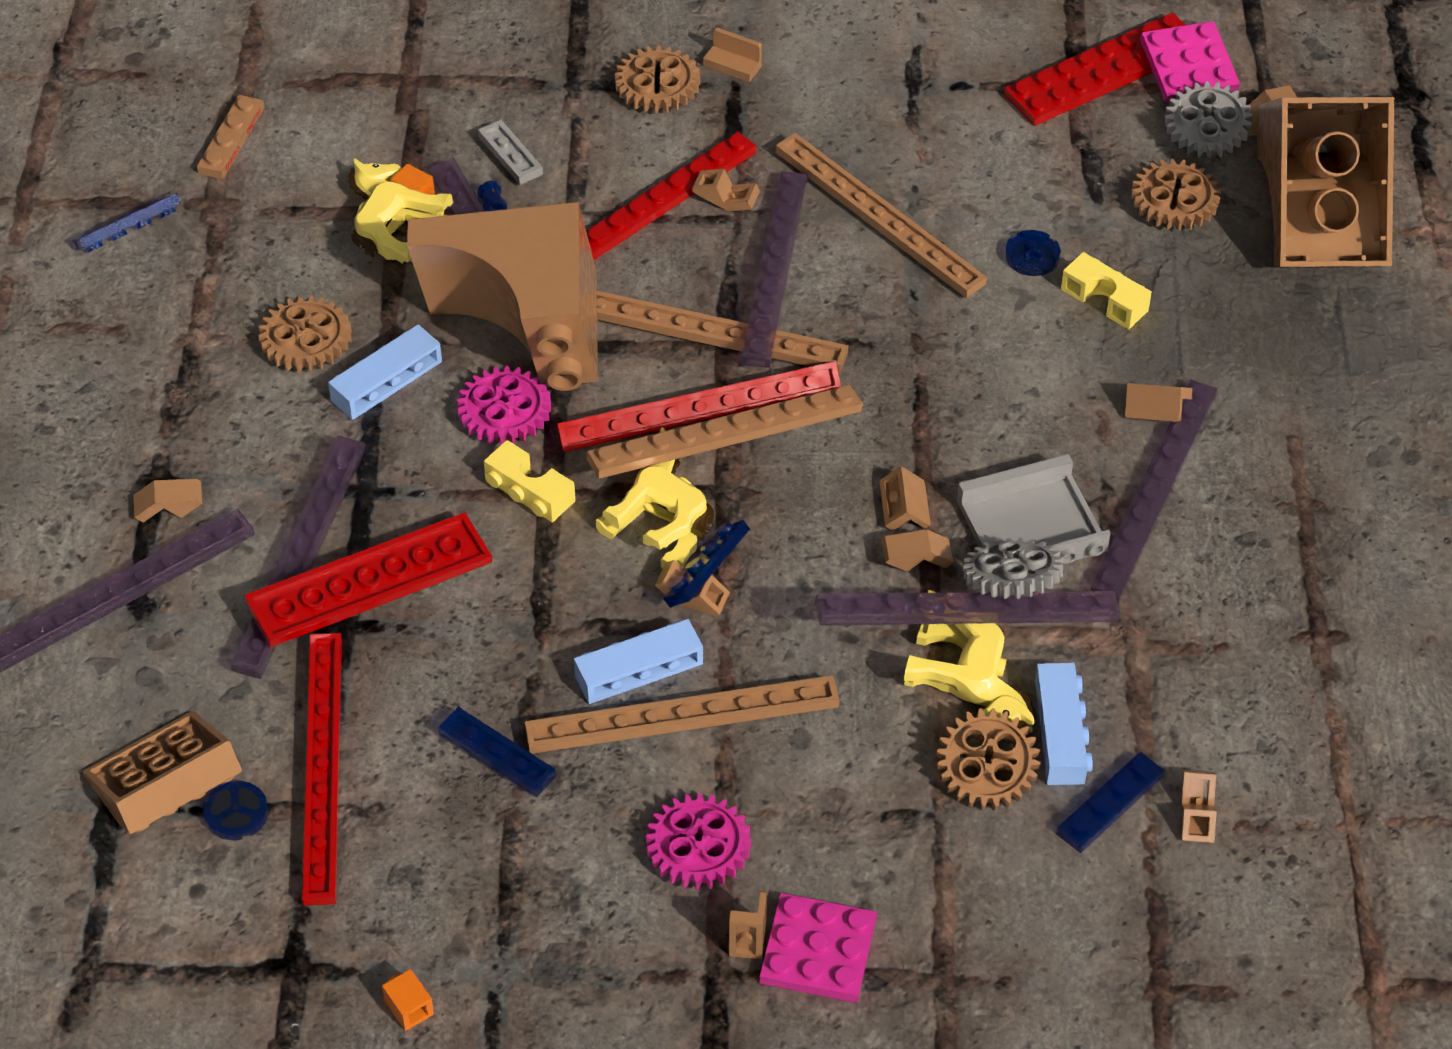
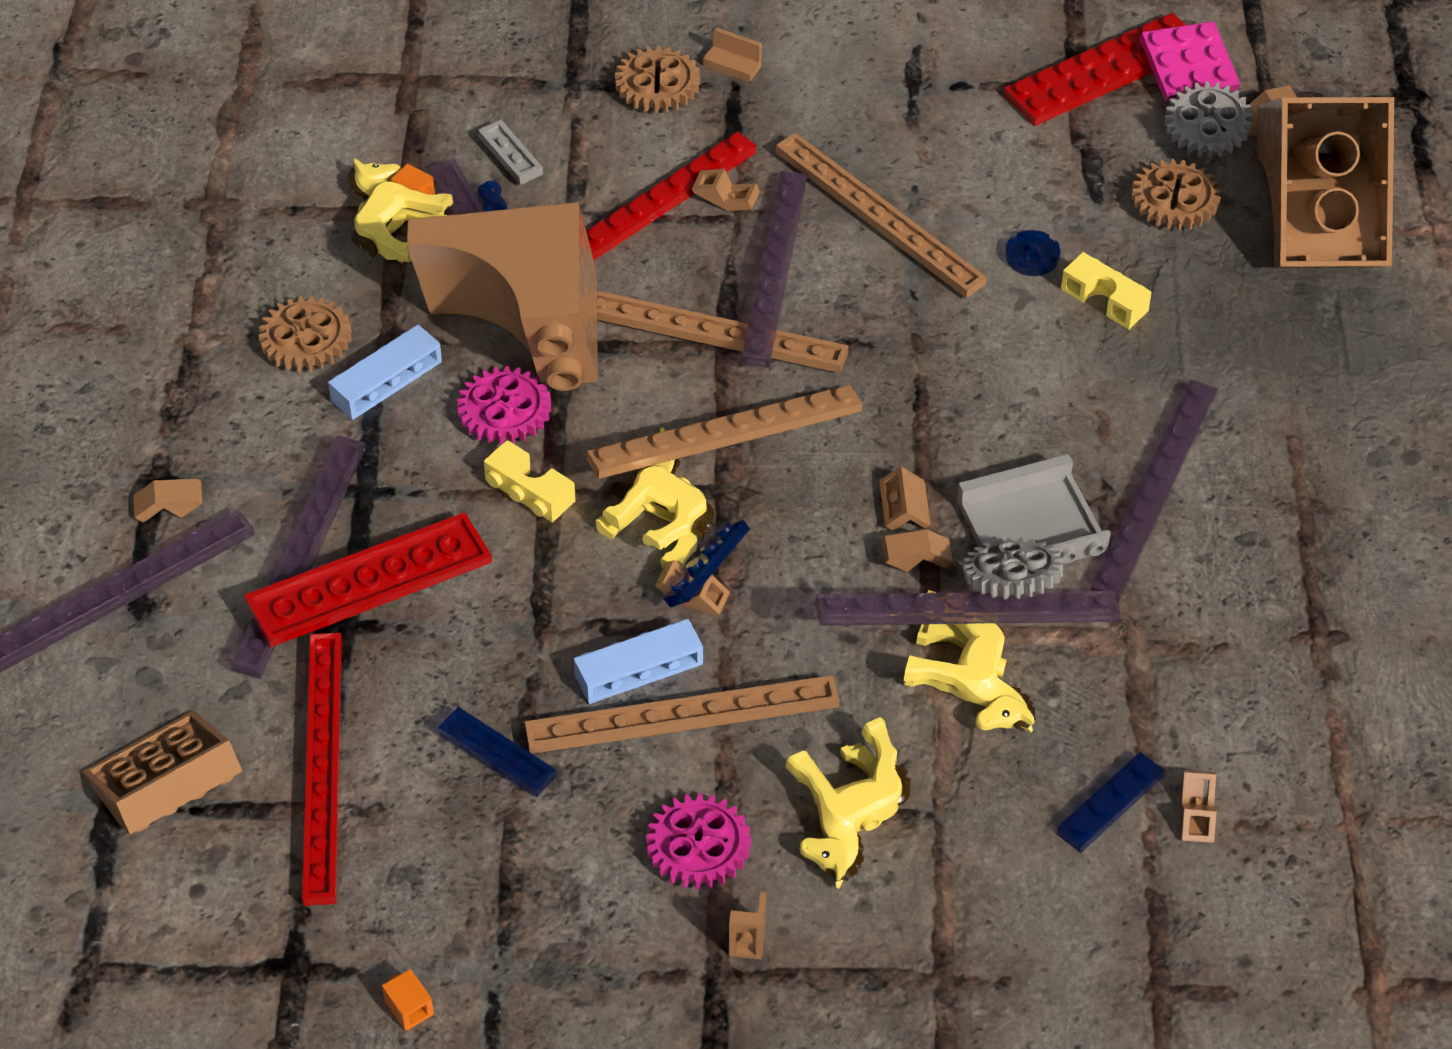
(118, 228): clear blue plate -> none
(230, 137): medium nougat plate -> none
(236, 810): clear blue tile -> none
(696, 406): plate -> none
(818, 947): dark pink plate -> none
(854, 805): none -> light yellow animal
(990, 732): medium nougat gear -> none
(1061, 724): light blue brick -> none
(1155, 402): medium nougat panel -> none

